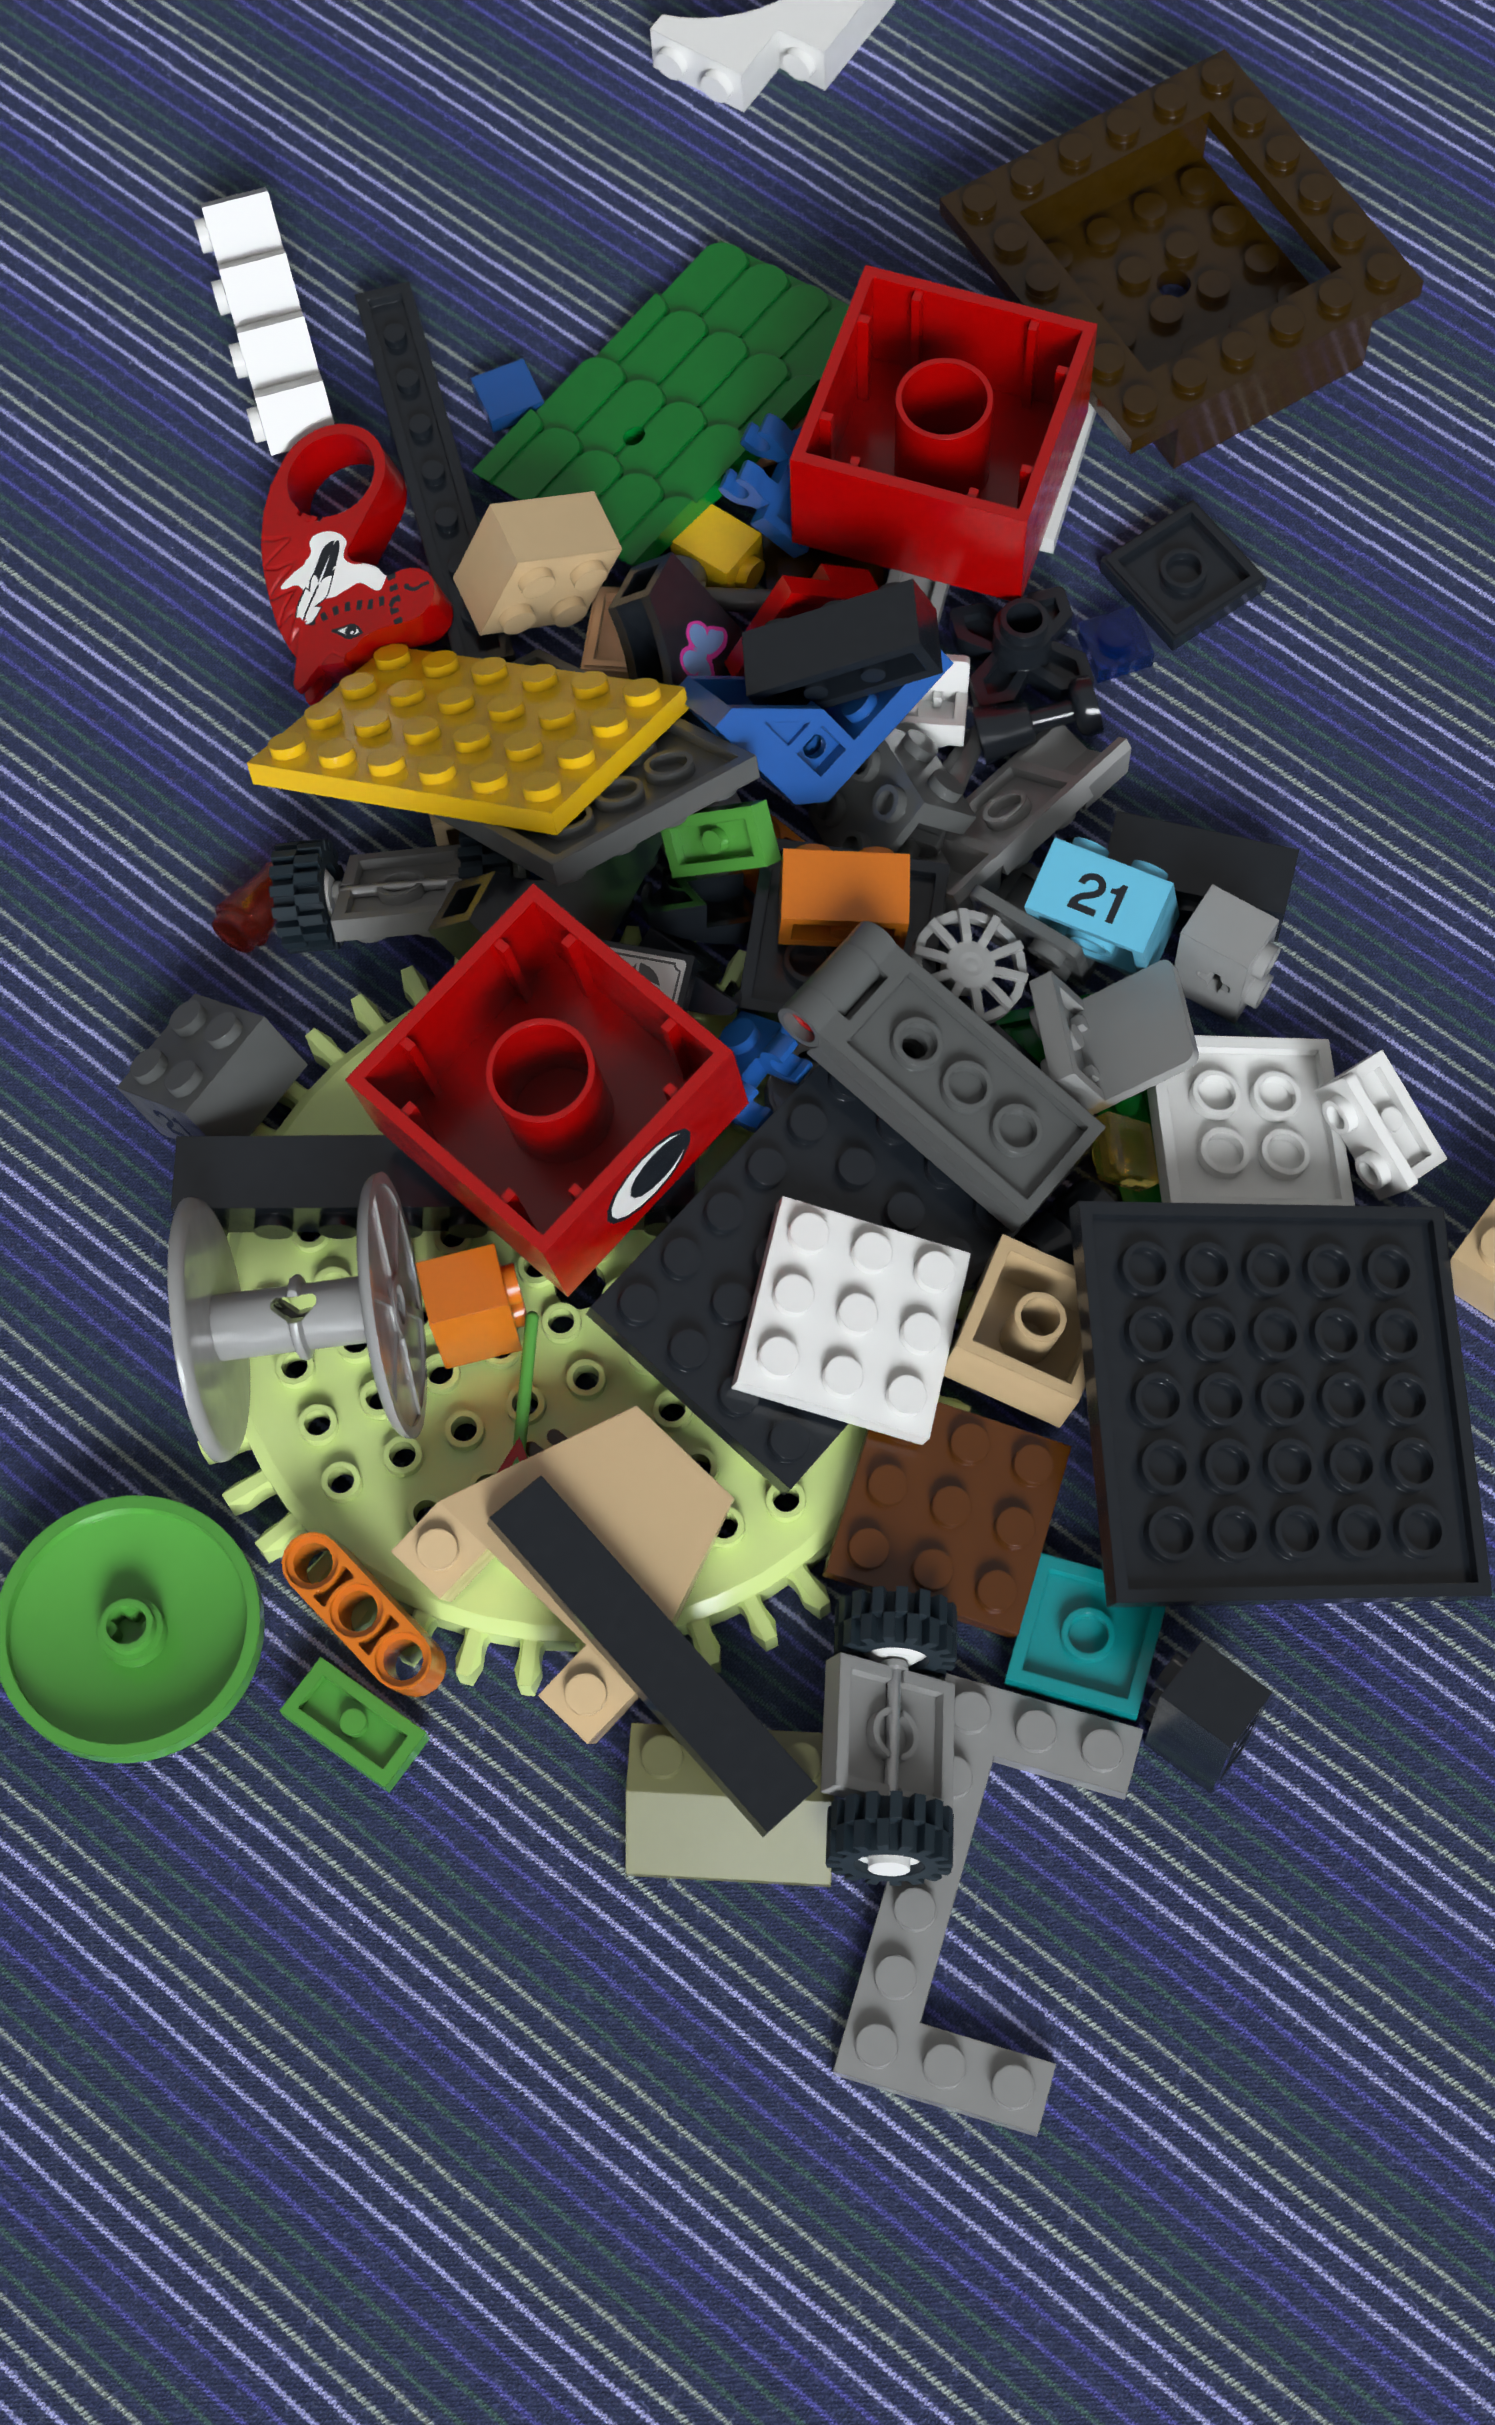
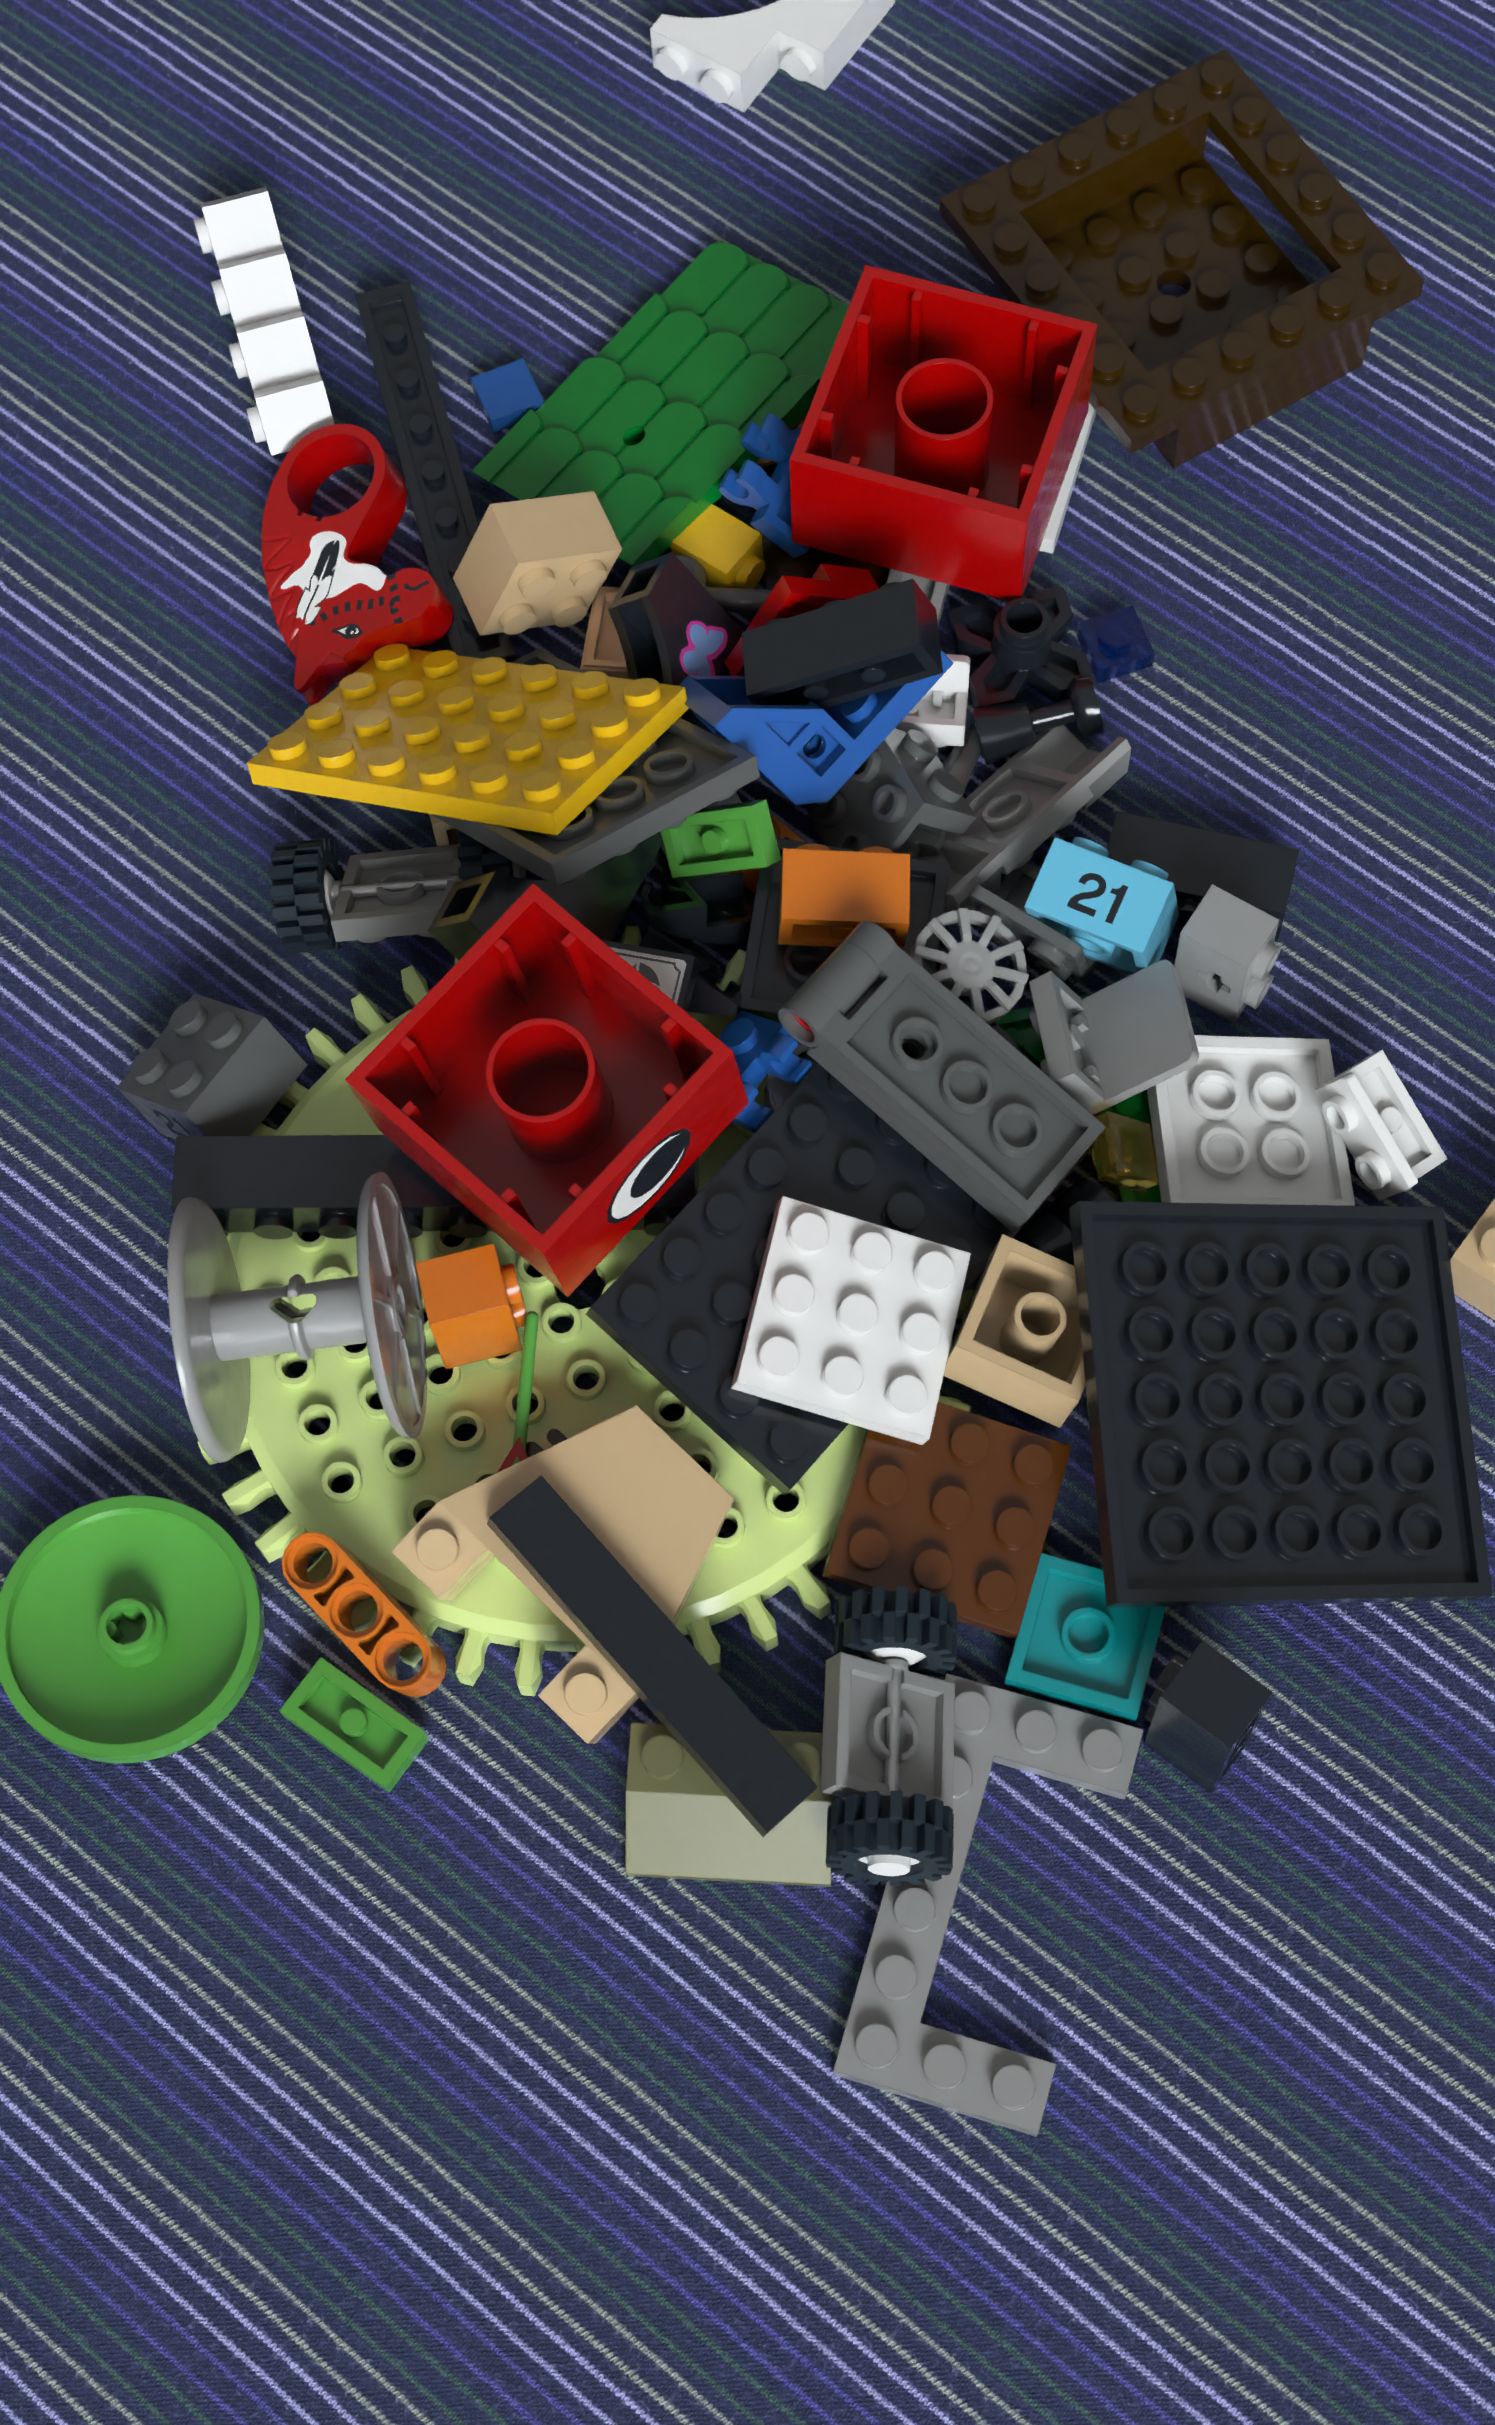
(246, 914): clear red cone -> none
(1182, 575): black tile -> none

